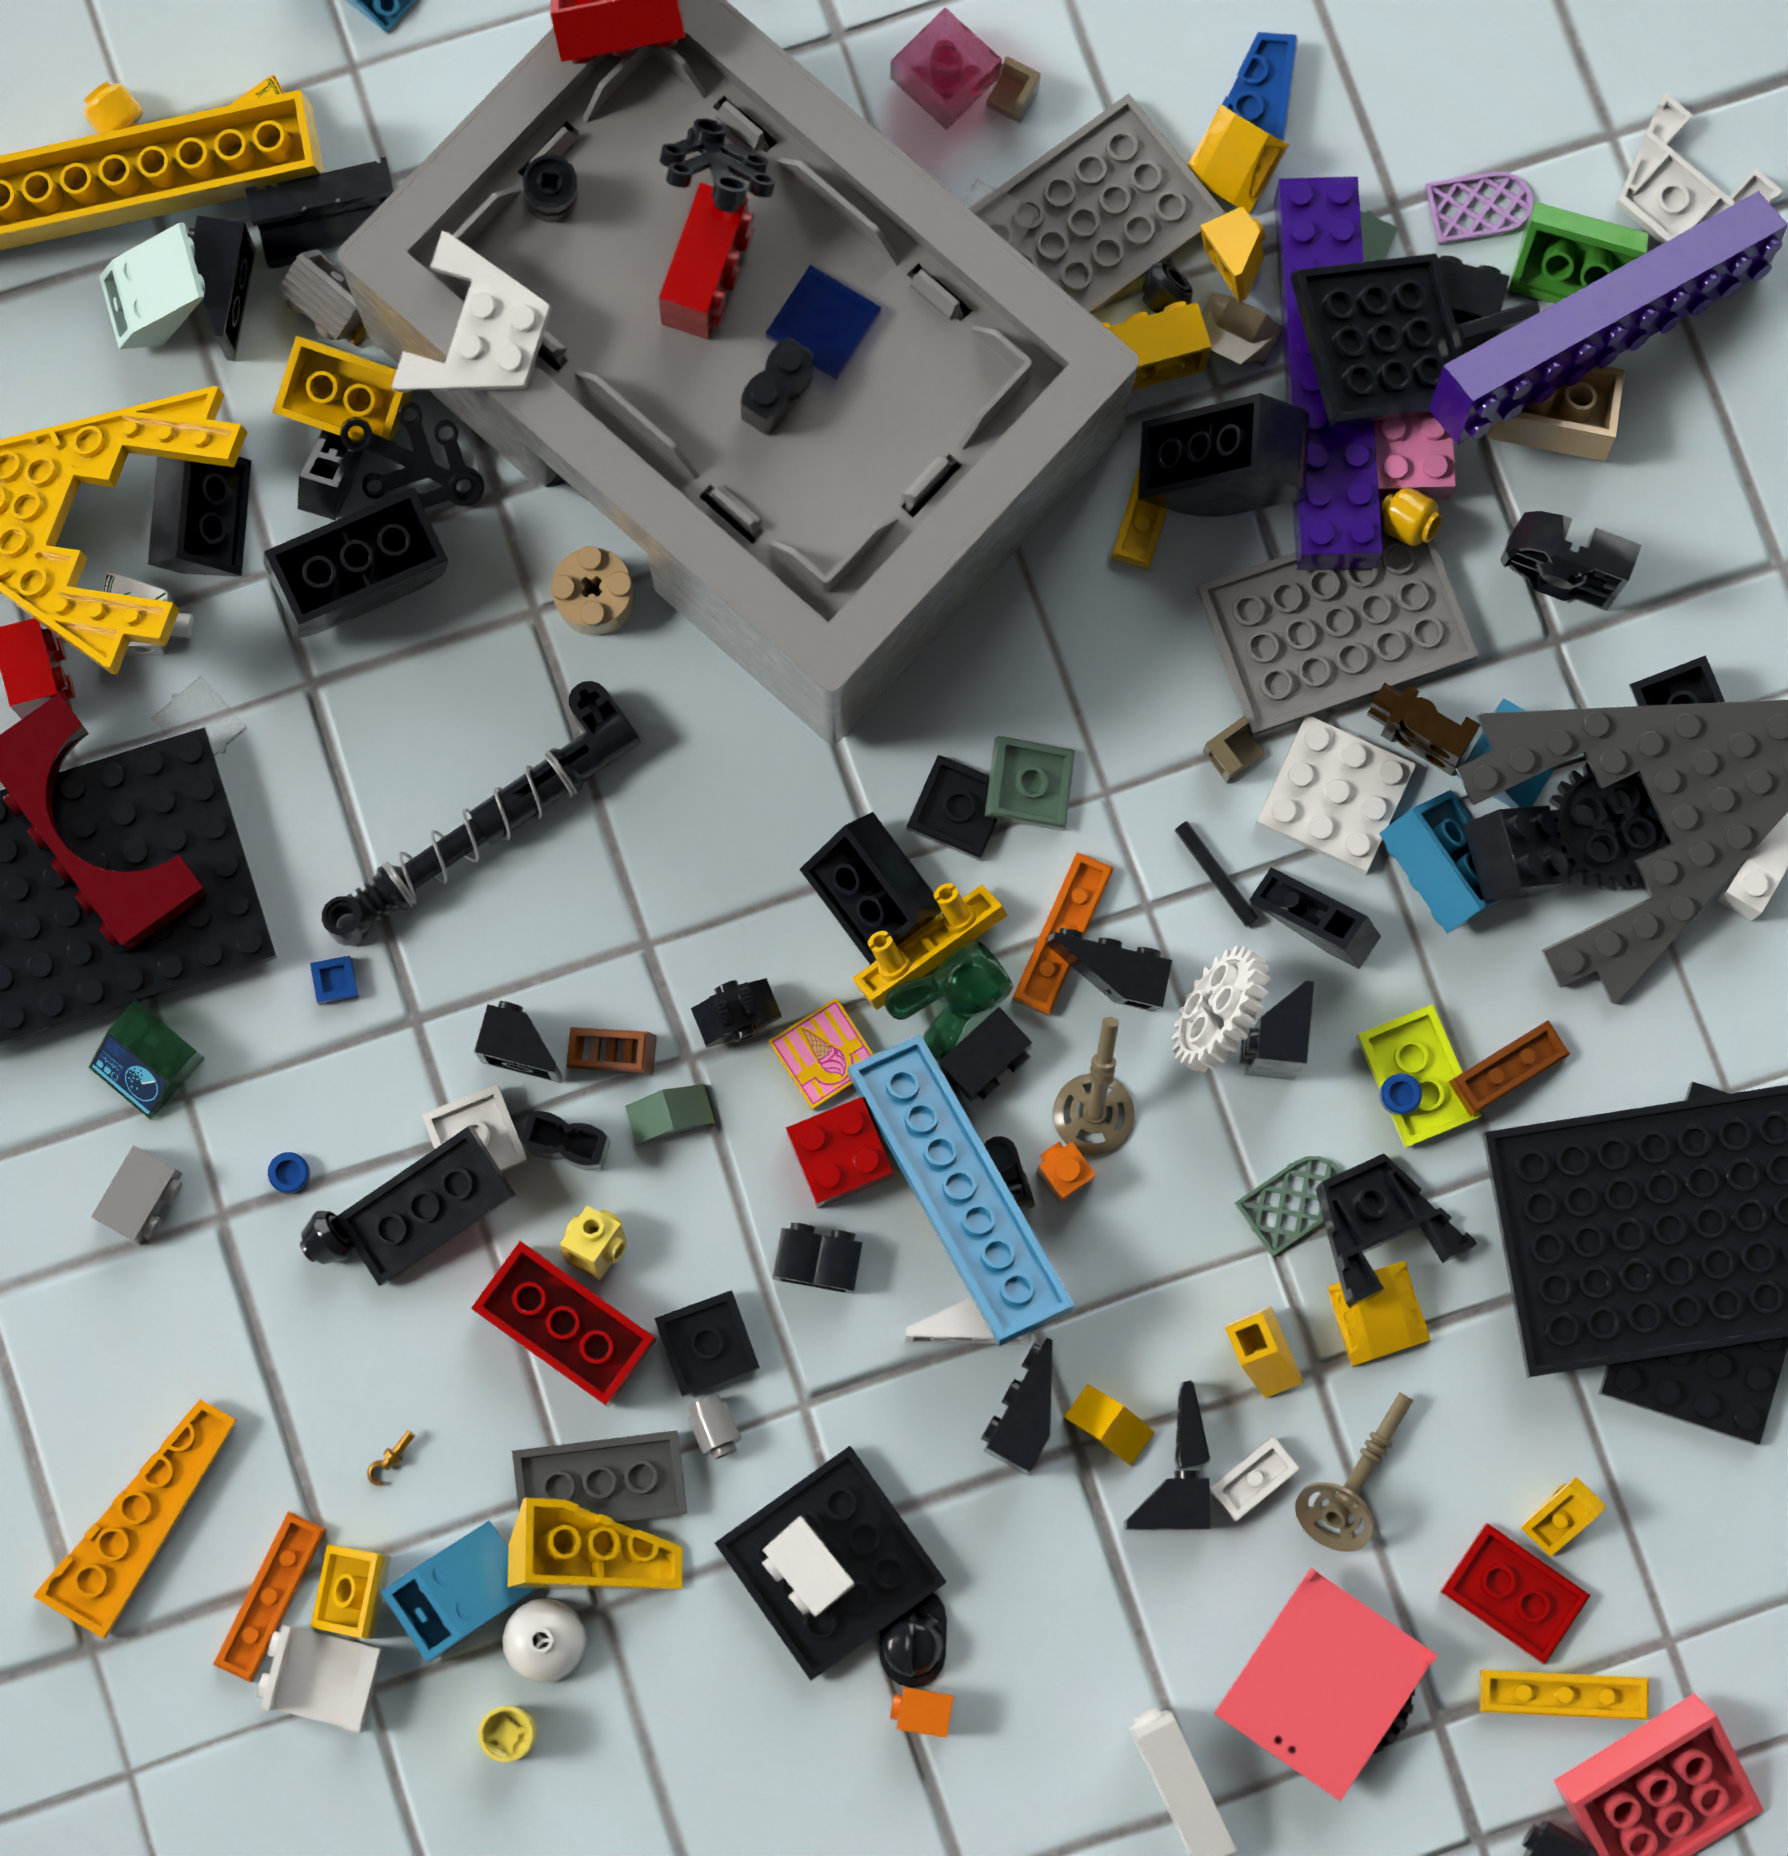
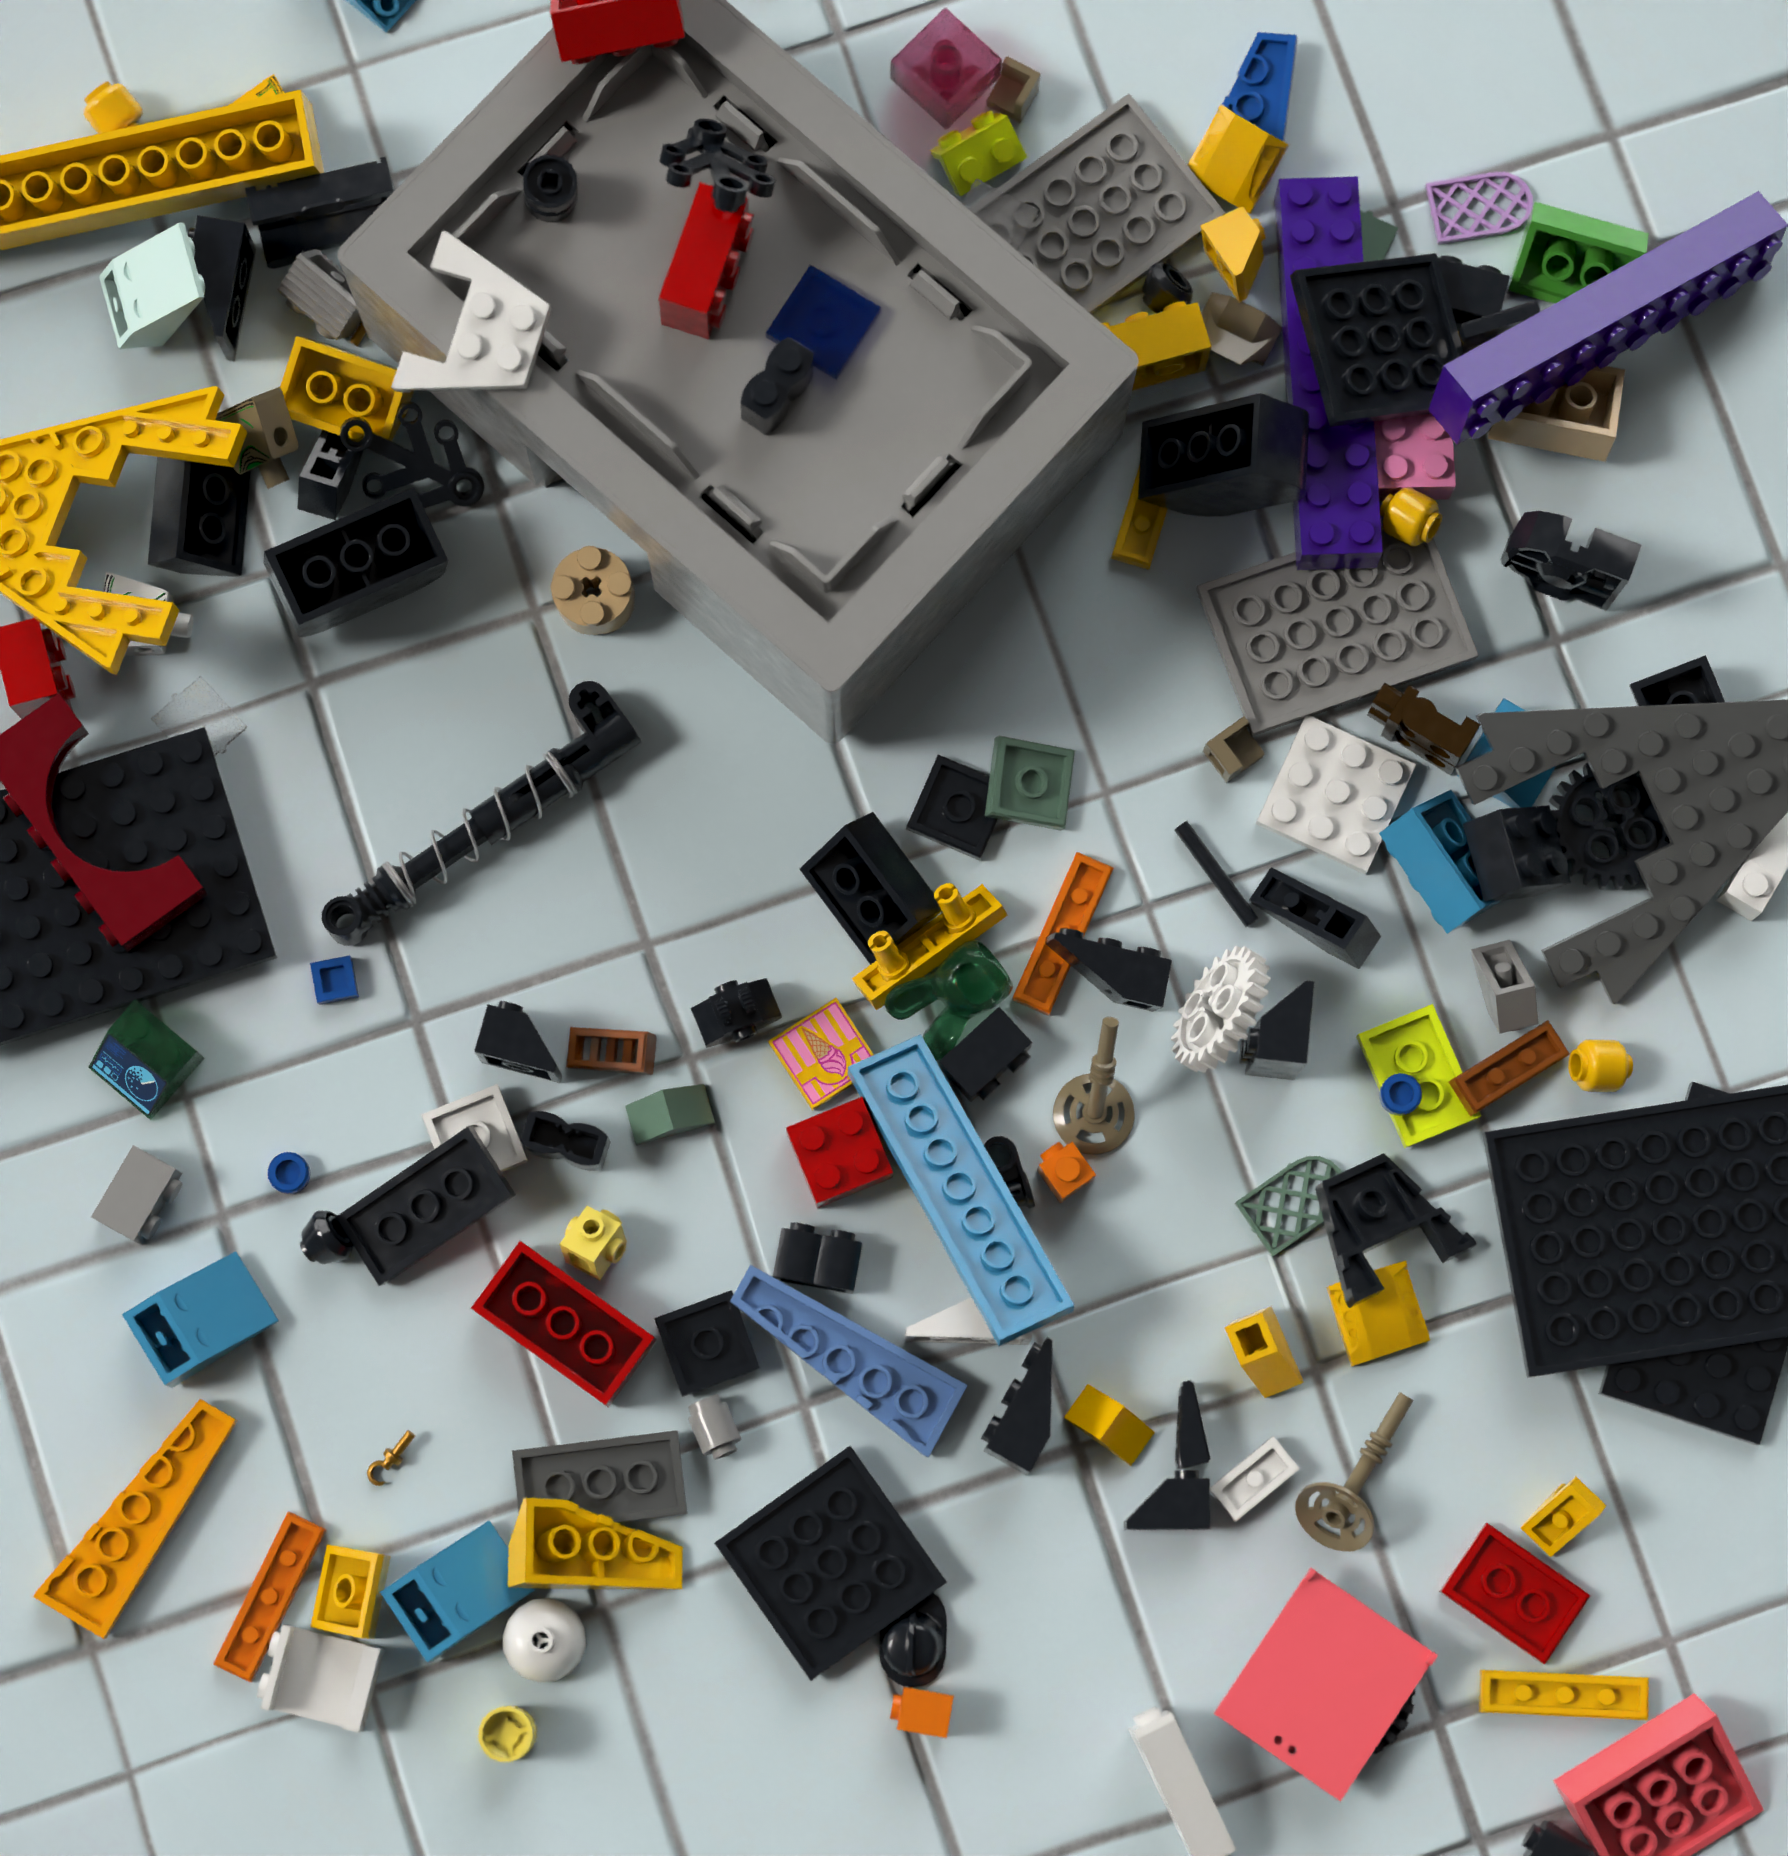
(200, 1319): none -> dark azure slope
(268, 435): none -> dark tan torso
(807, 1567): white slope -> none
(879, 1376): none -> medium blue wing
(979, 151): none -> neon yellow bracket
(1505, 986): none -> light grey slope
(1600, 1065): none -> yellow head
(1669, 193): white wing -> none

